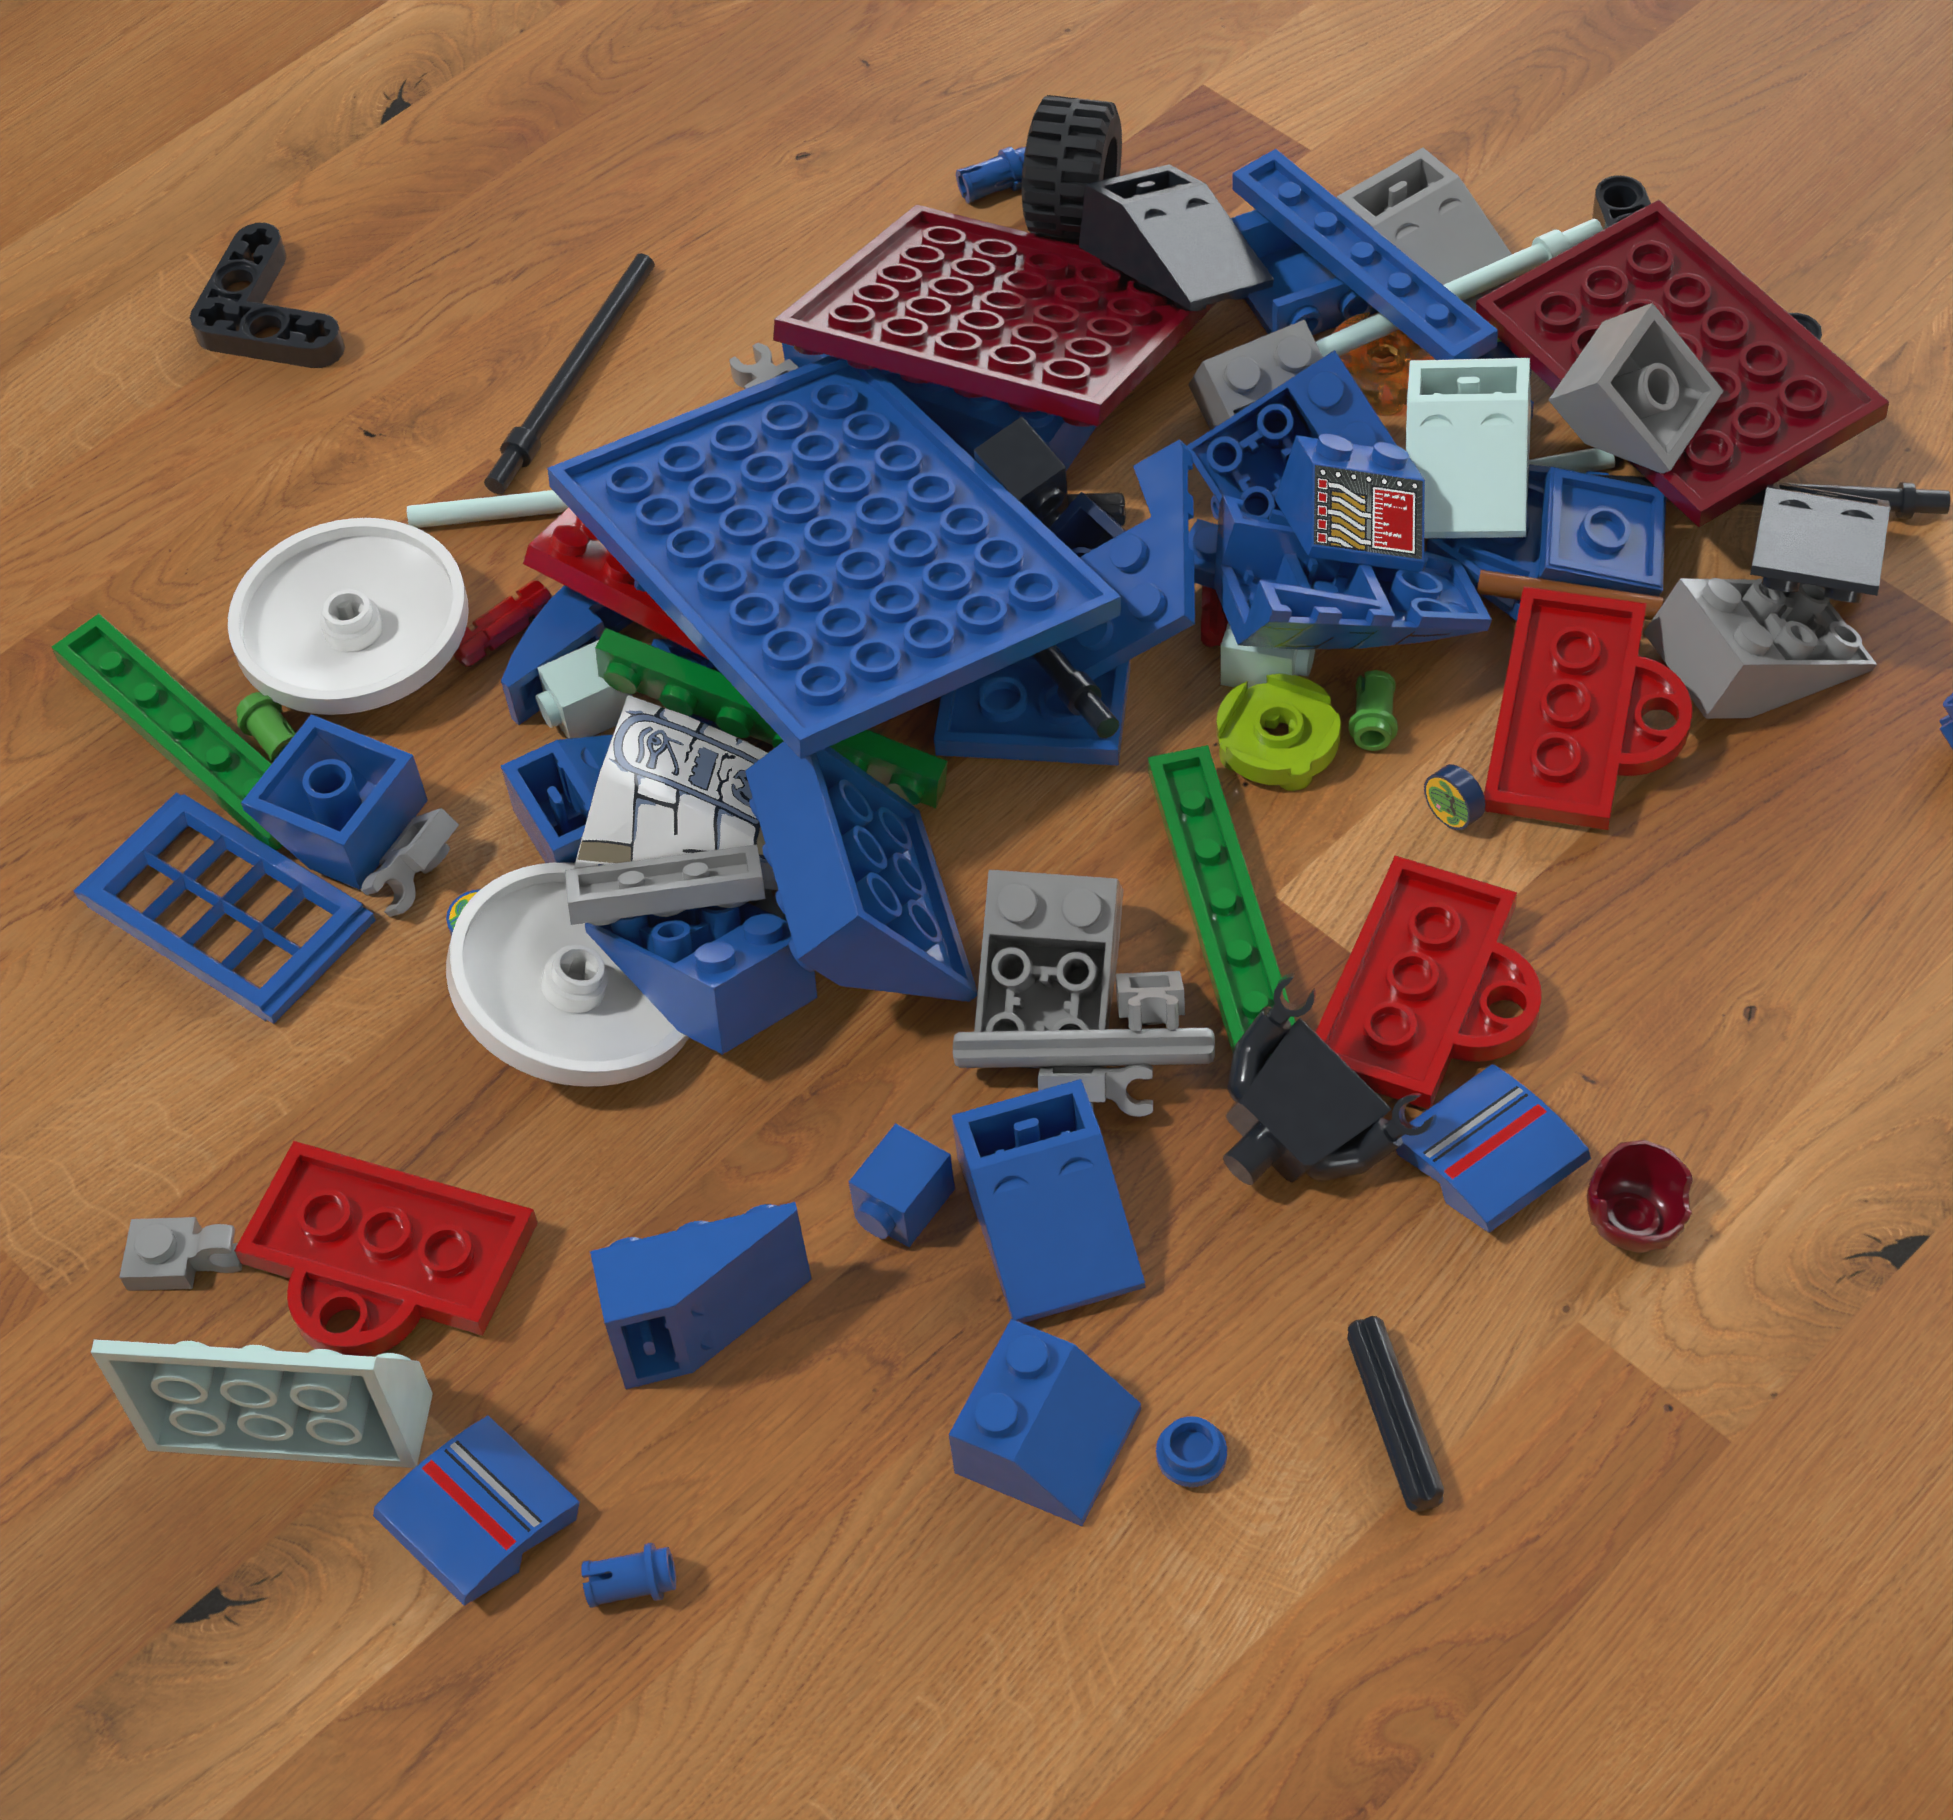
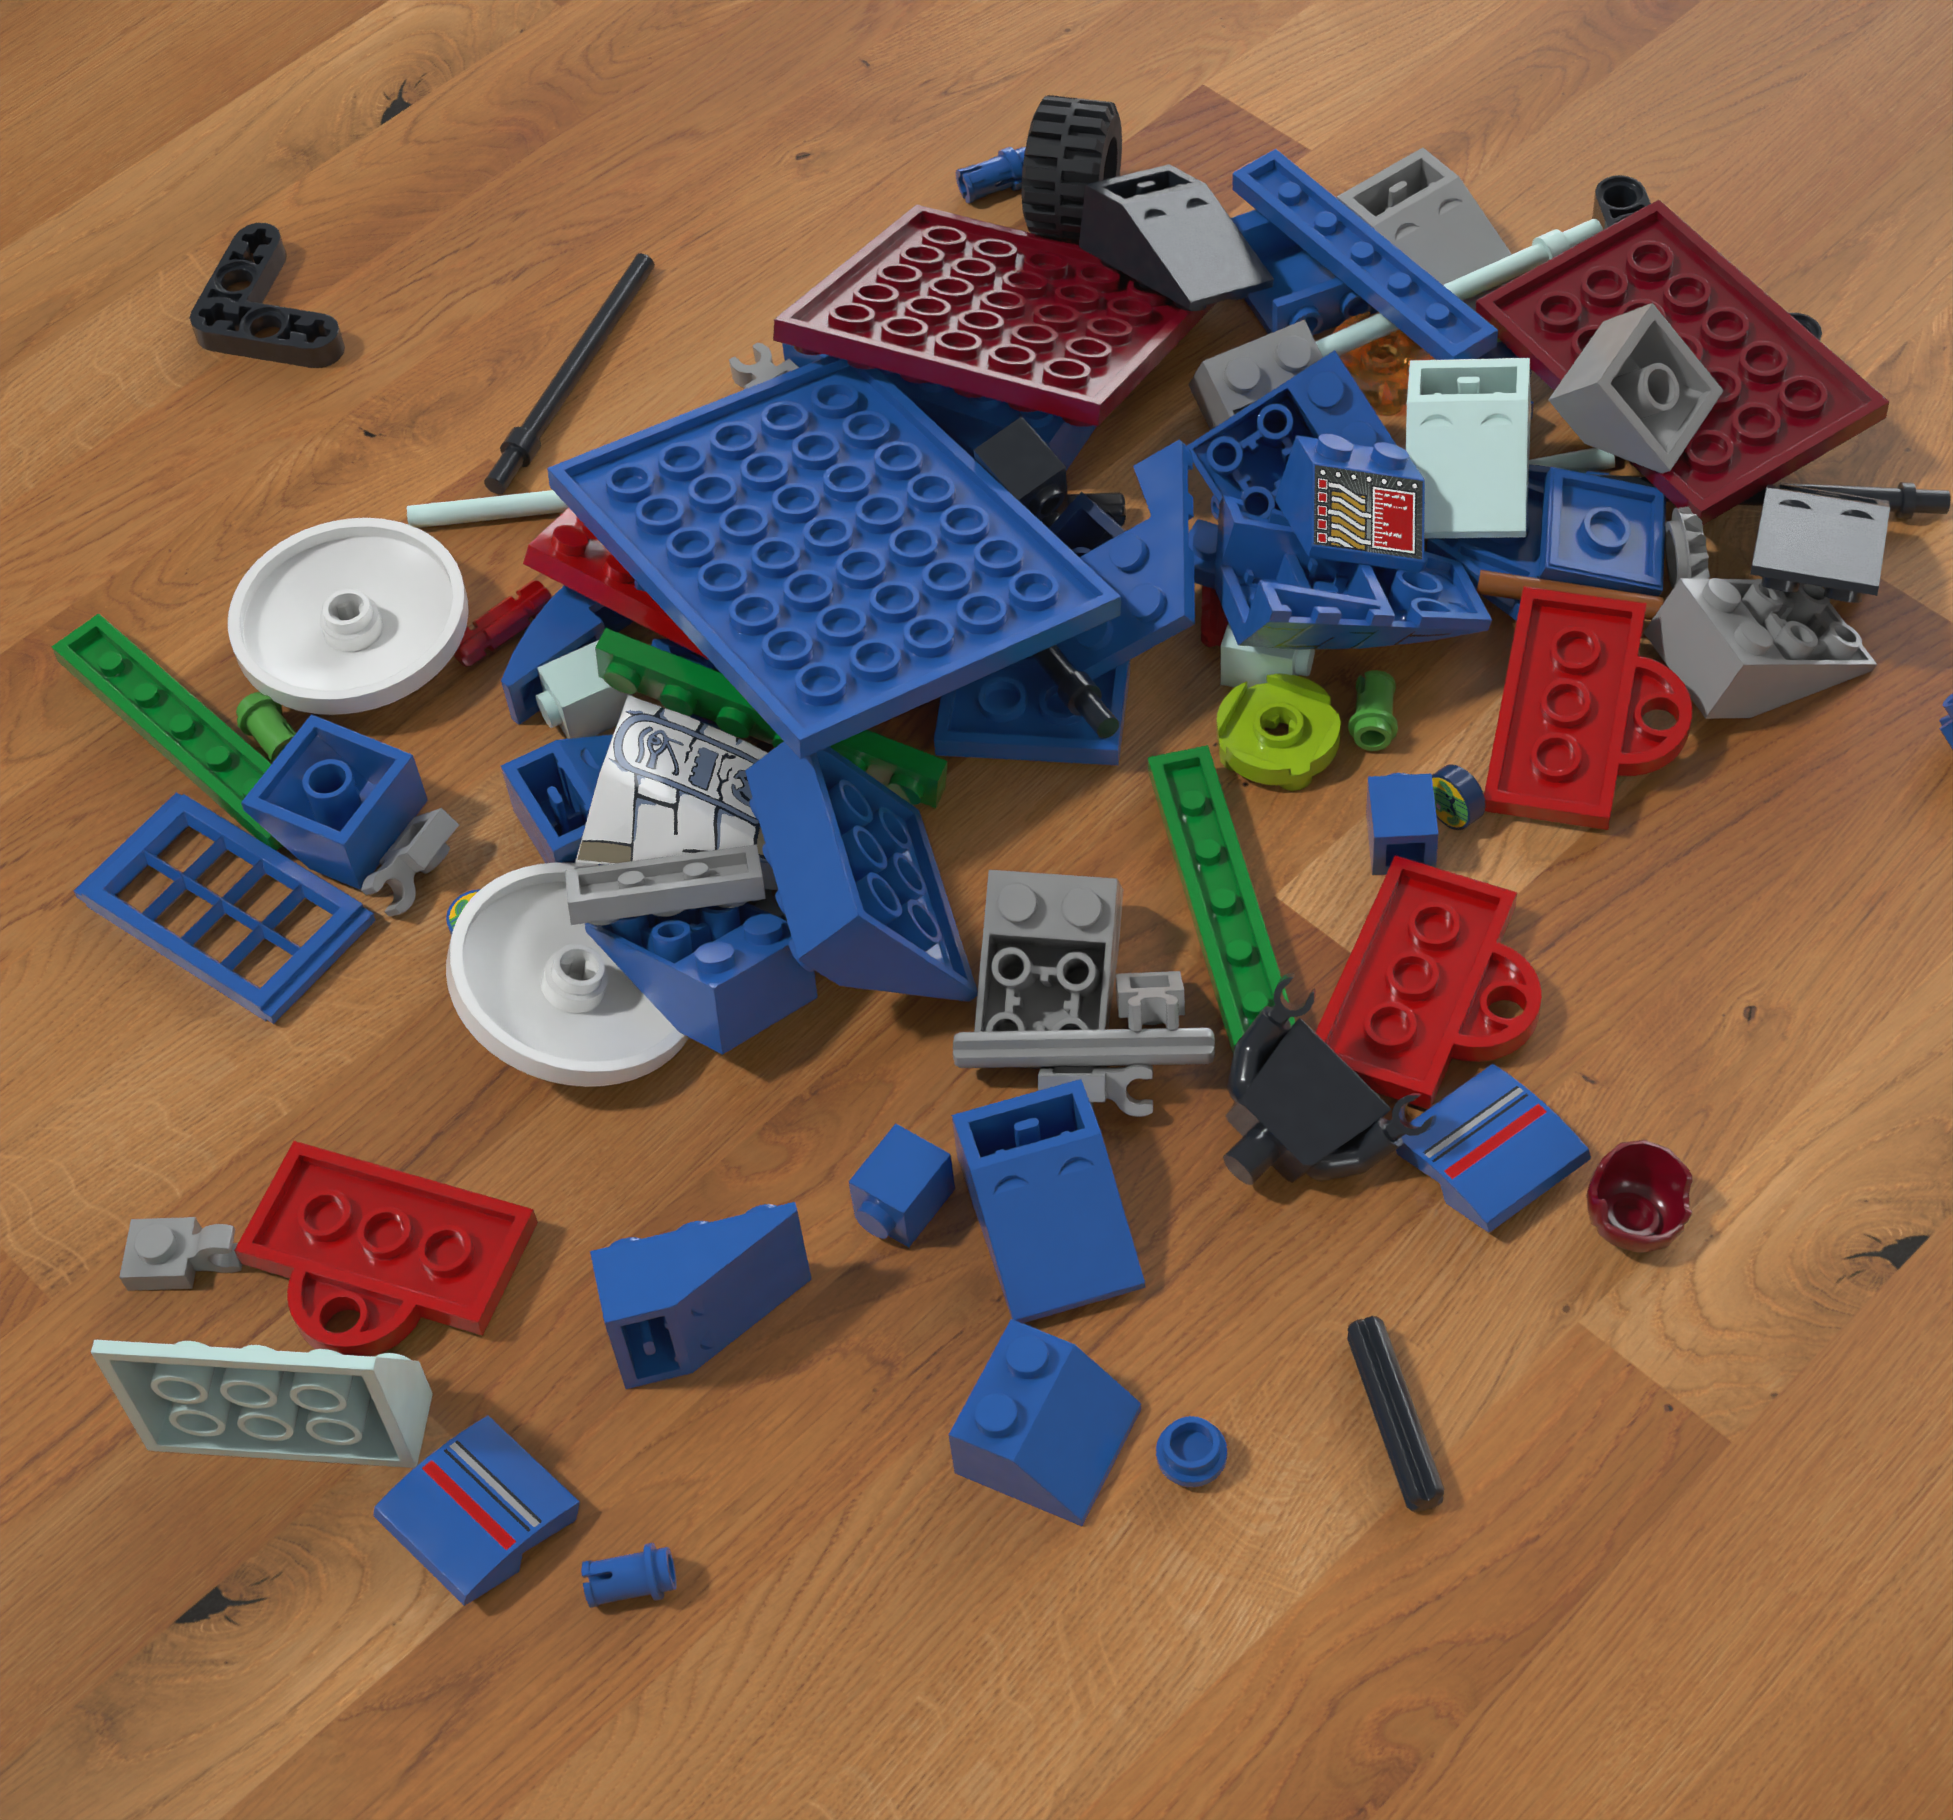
(1401, 820): none -> blue brick
(1685, 547): none -> light grey gear

